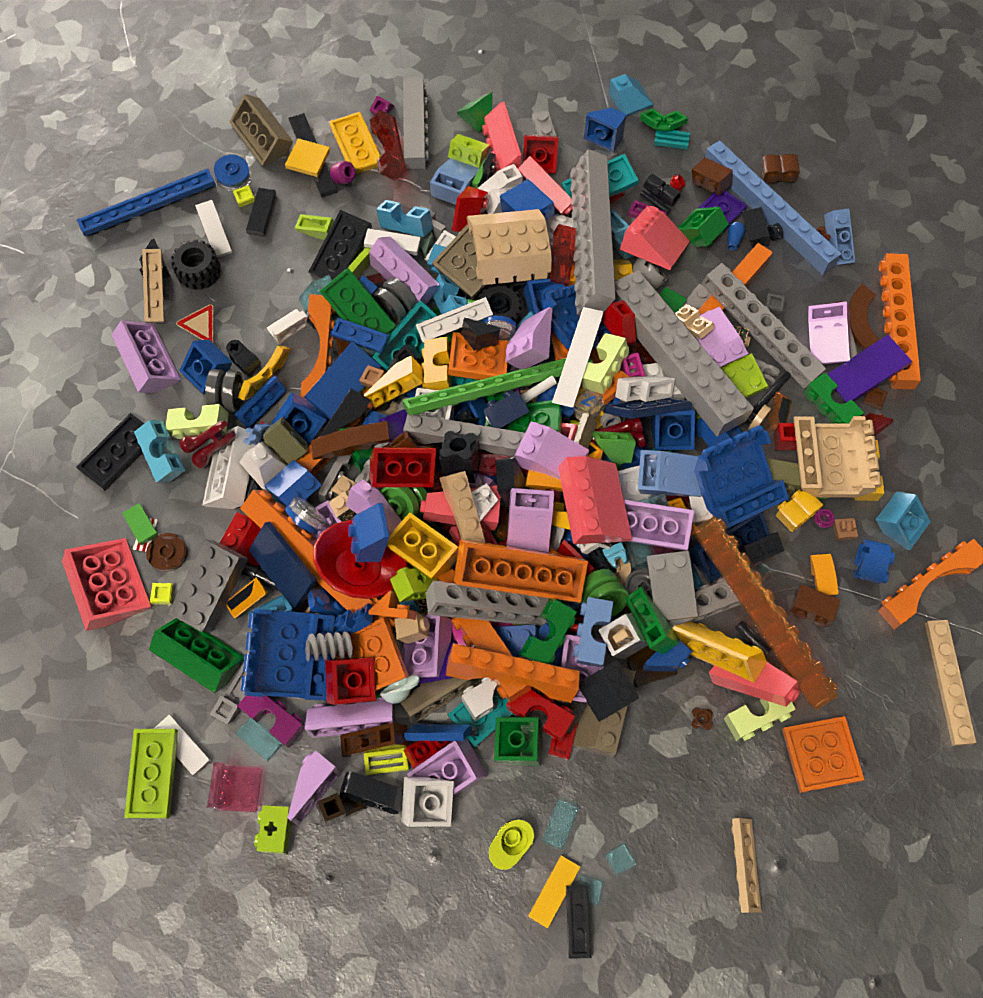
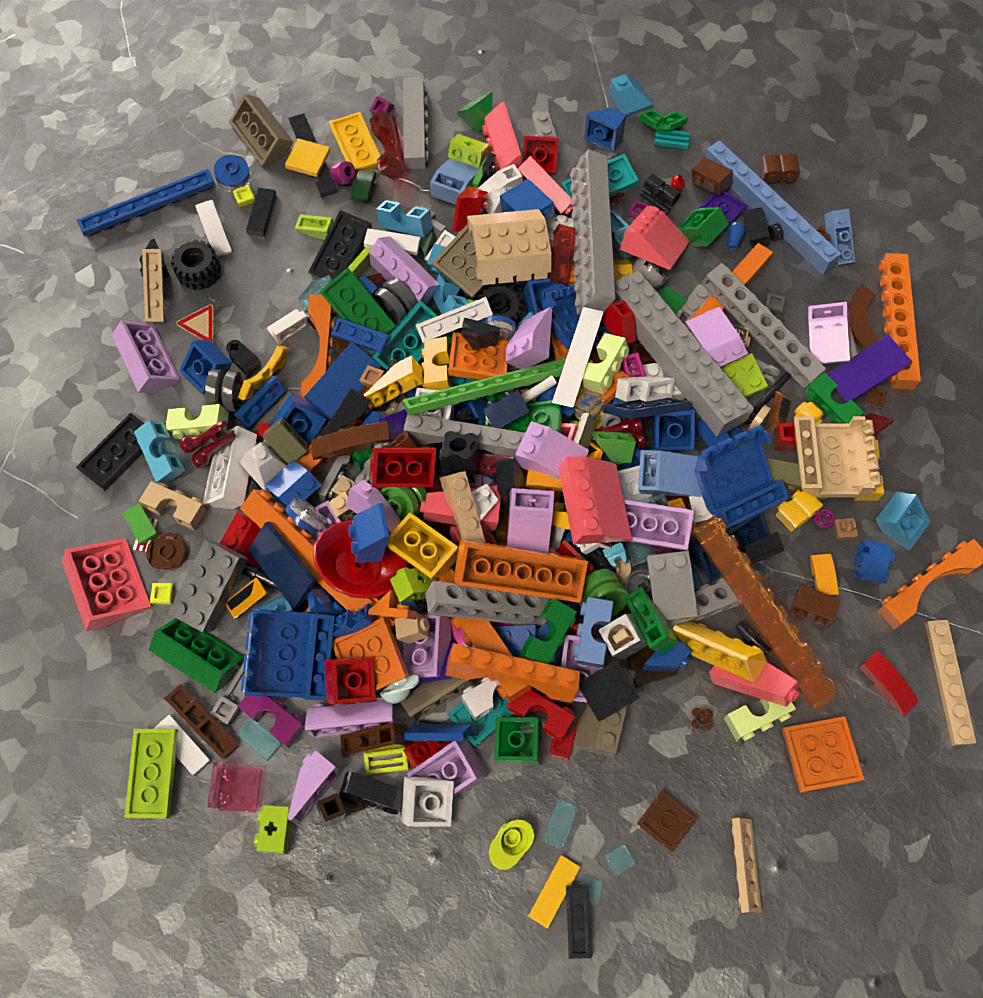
(159, 497): none -> tan arch
(201, 721): none -> reddish brown slope
(256, 434): medium blue plate -> none
(328, 645): light grey piece -> none
(363, 185): none -> dark green slope
(407, 351): black slope -> none
(666, 821): none -> reddish brown tile
(694, 322): tan slope -> none
(809, 409): none -> yellow head
(889, 682): none -> red slope

